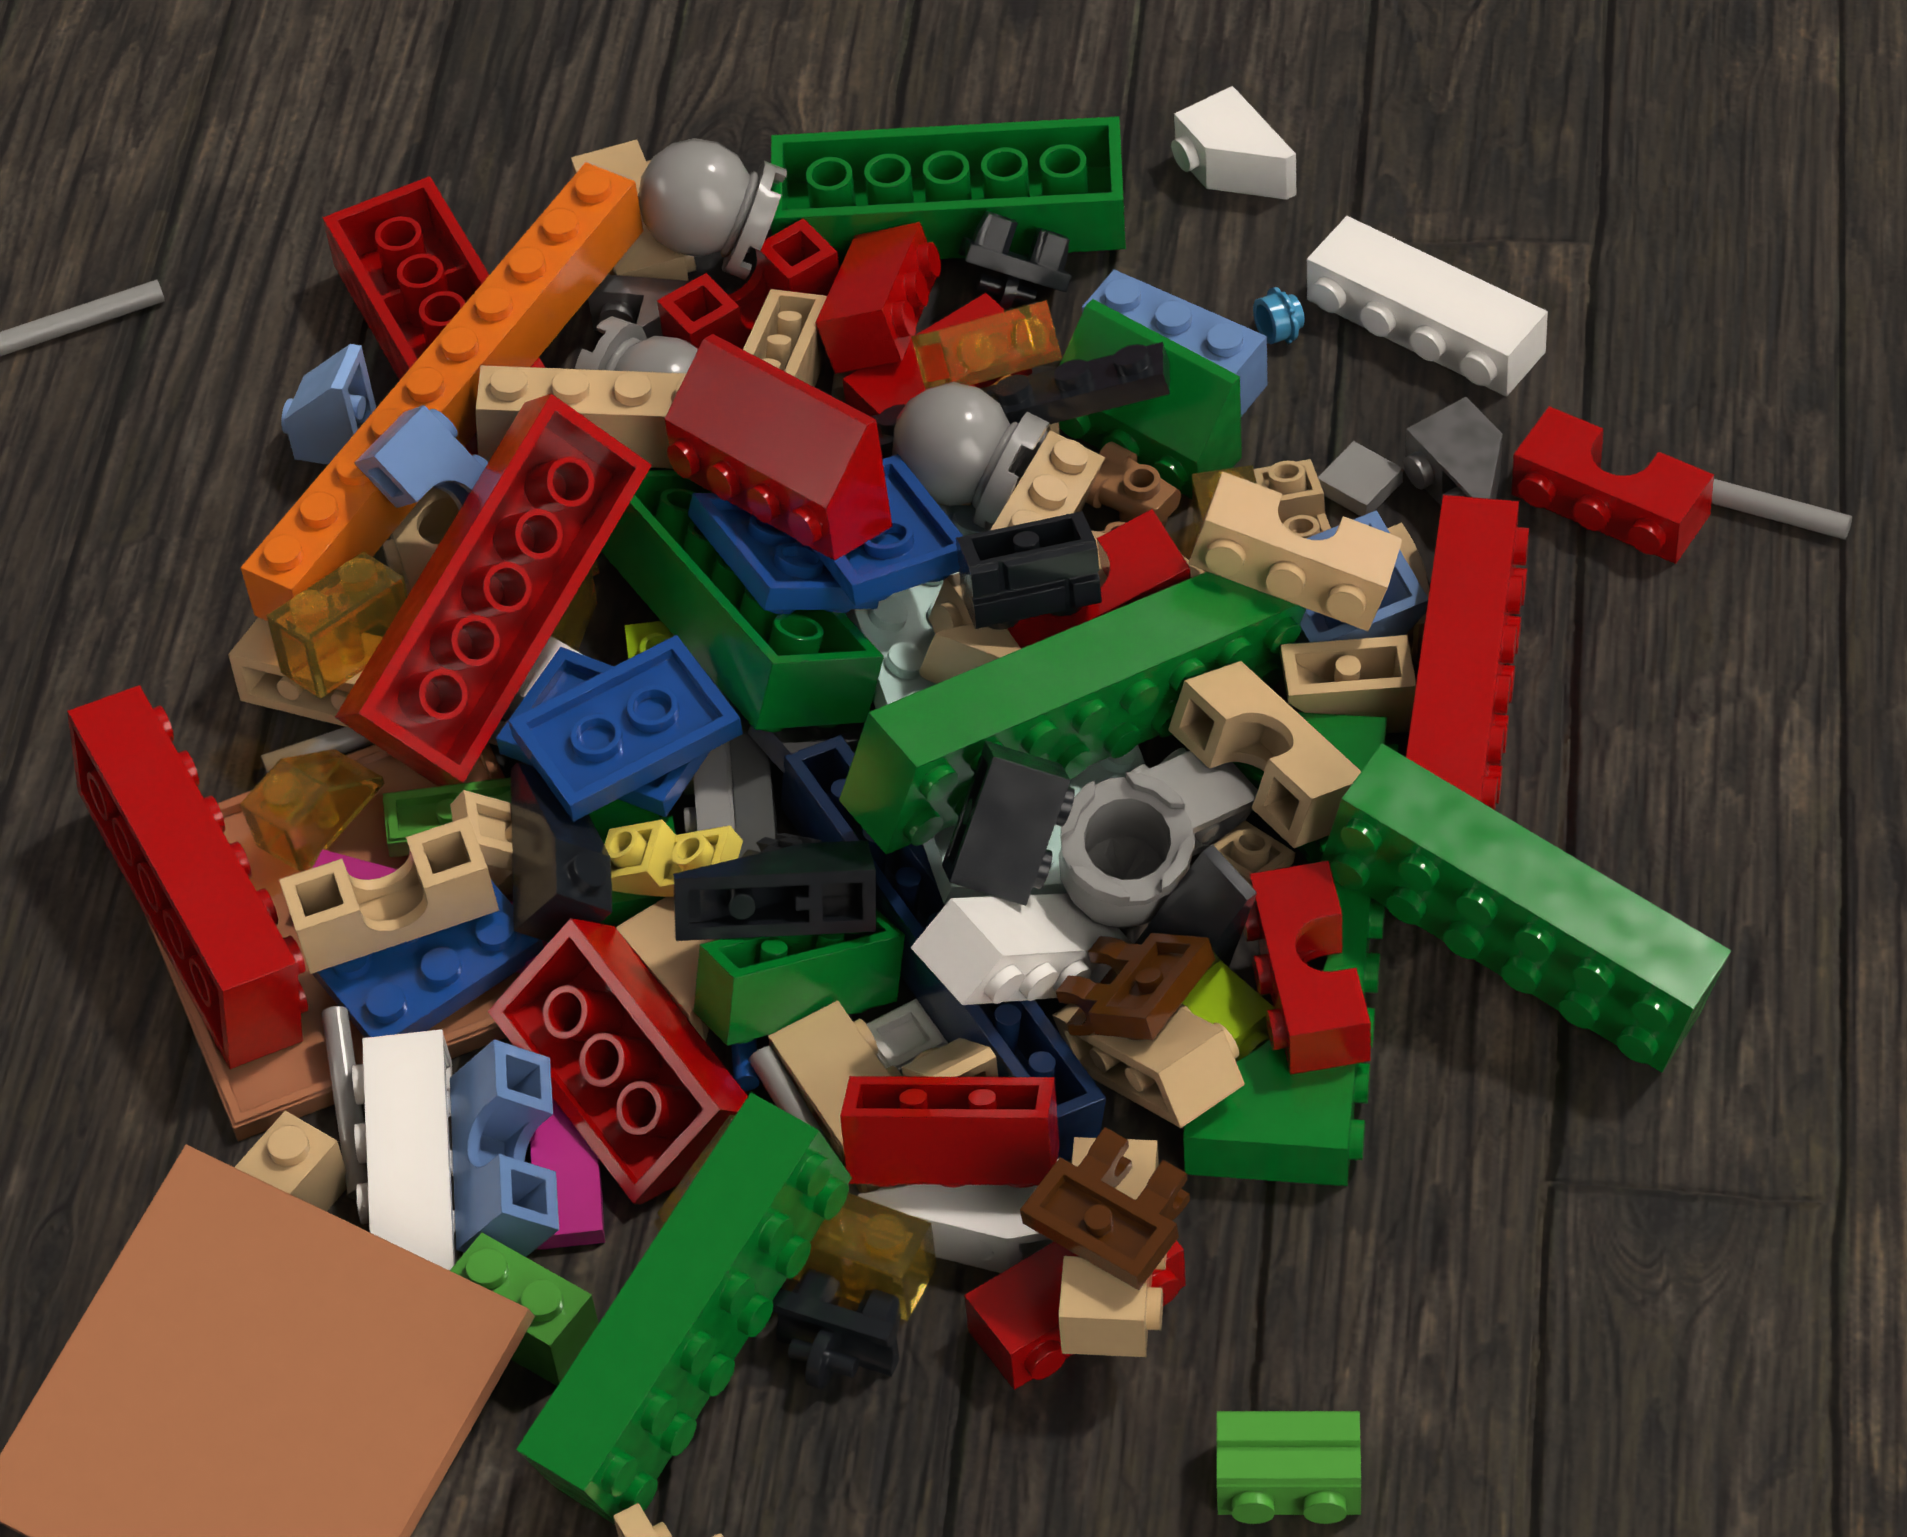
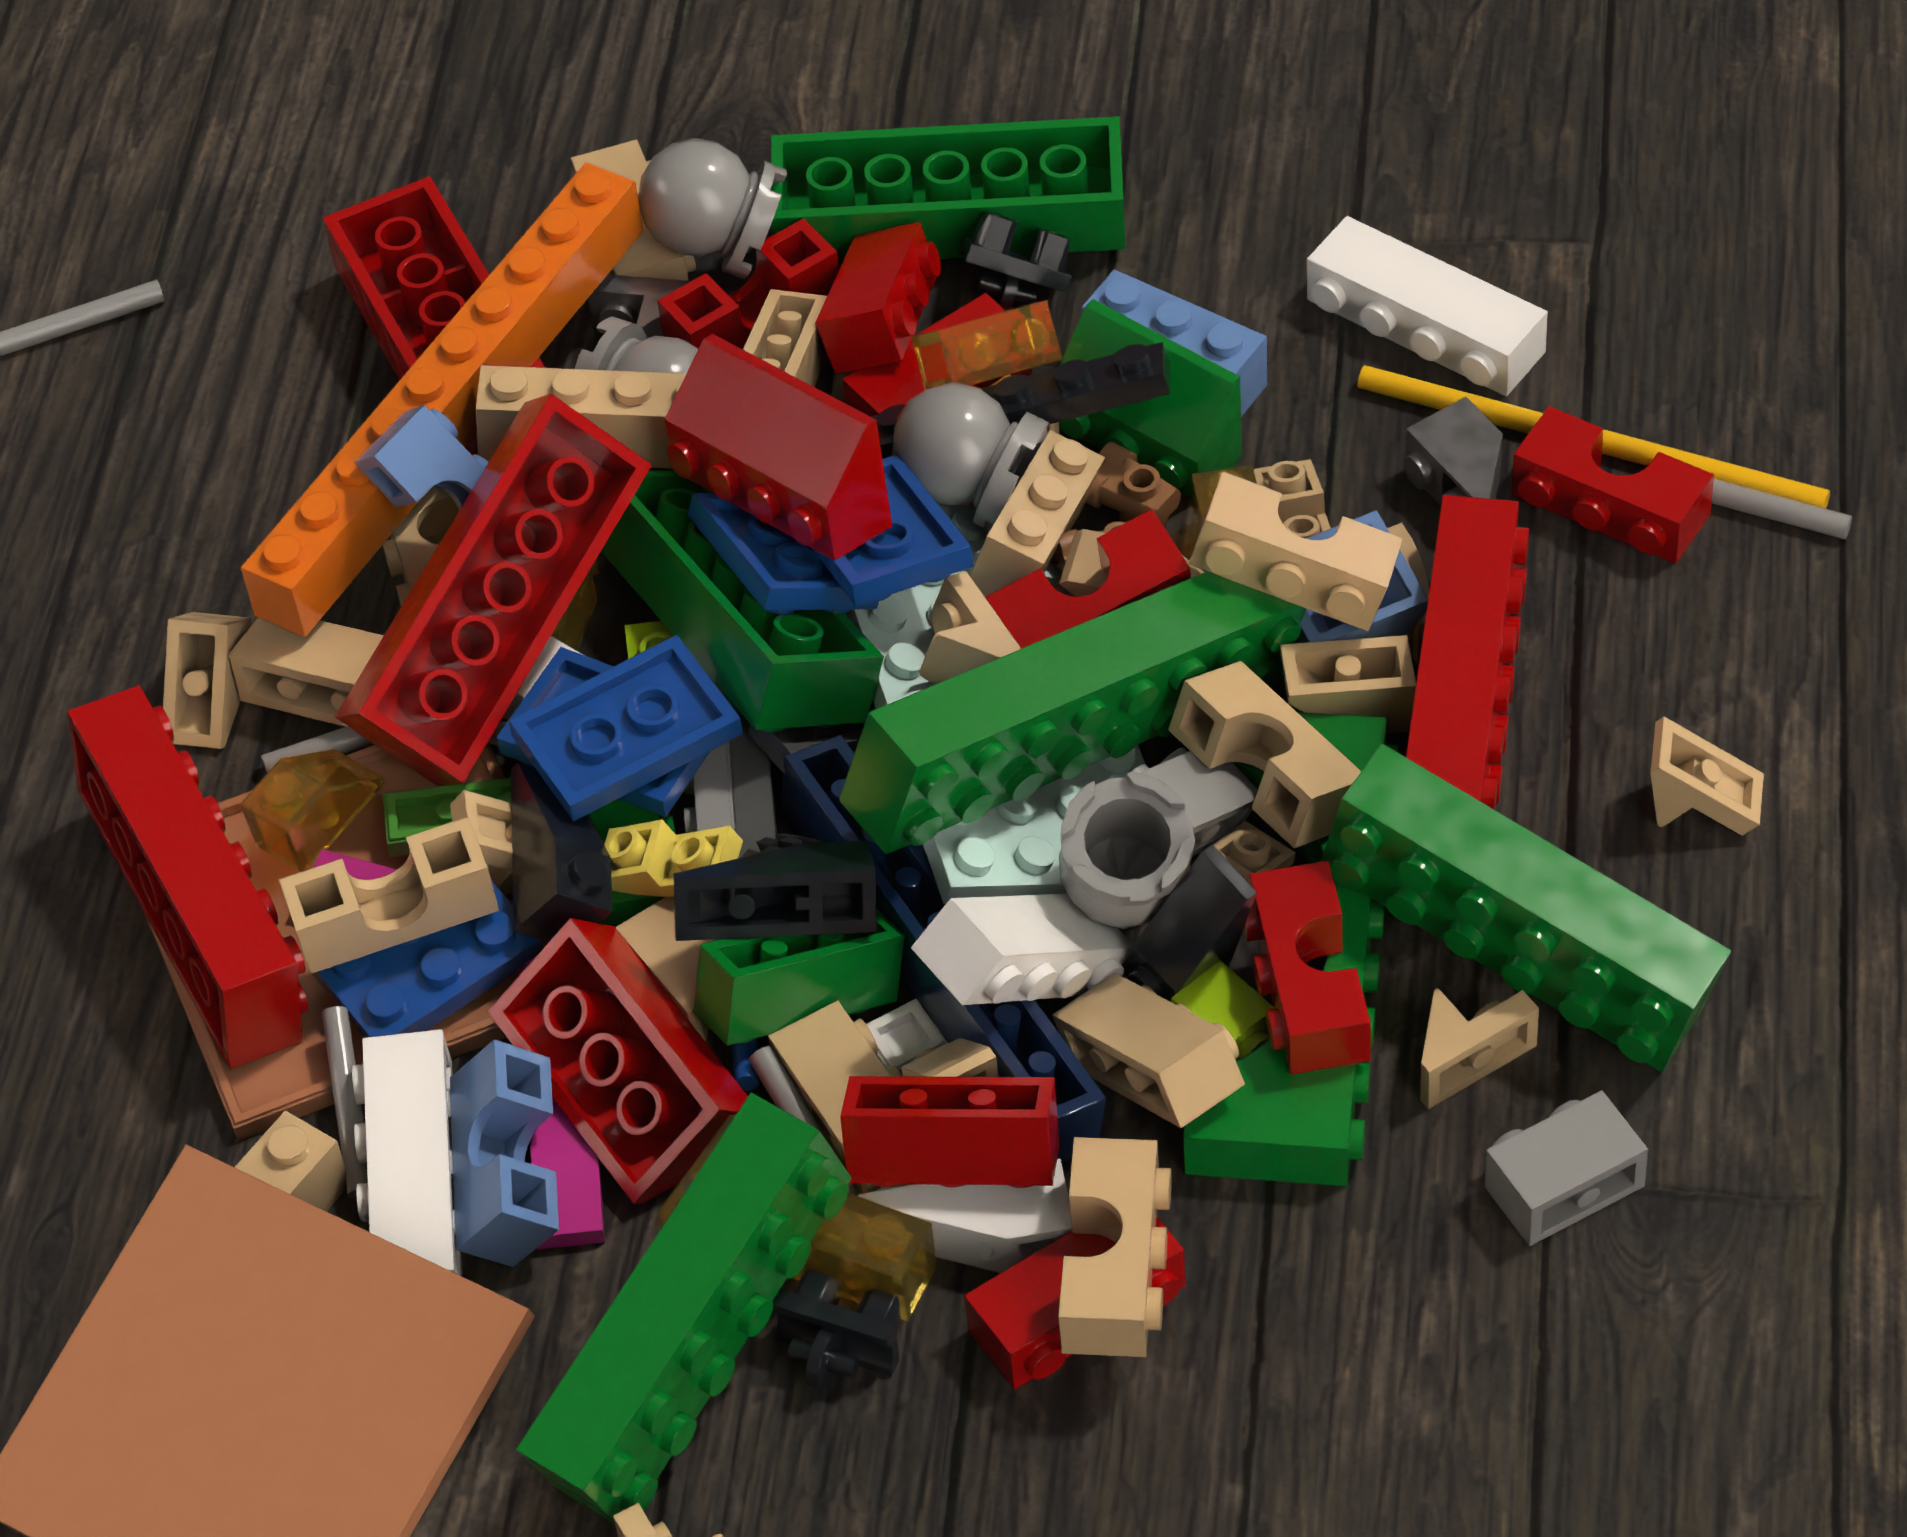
(199, 677): none -> tan slope
(329, 406): light blue slope -> none
(336, 624): clear yellow brick -> none
(561, 1310): bright green brick -> none
(1008, 824): black brick -> none
(1029, 571): black brick -> none
(1103, 1224): reddish brown plate -> none
(1139, 989): reddish brown plate -> none
(1233, 148): white slope -> none
(1278, 316): dark azure plate -> none
(1288, 1465): bright green brick -> none
(1360, 479): light grey tile -> none
(1465, 1051): none -> tan slope
(1565, 1167): none -> light grey brick
(1613, 445): none -> yellow piece
(1703, 777): none -> tan slope

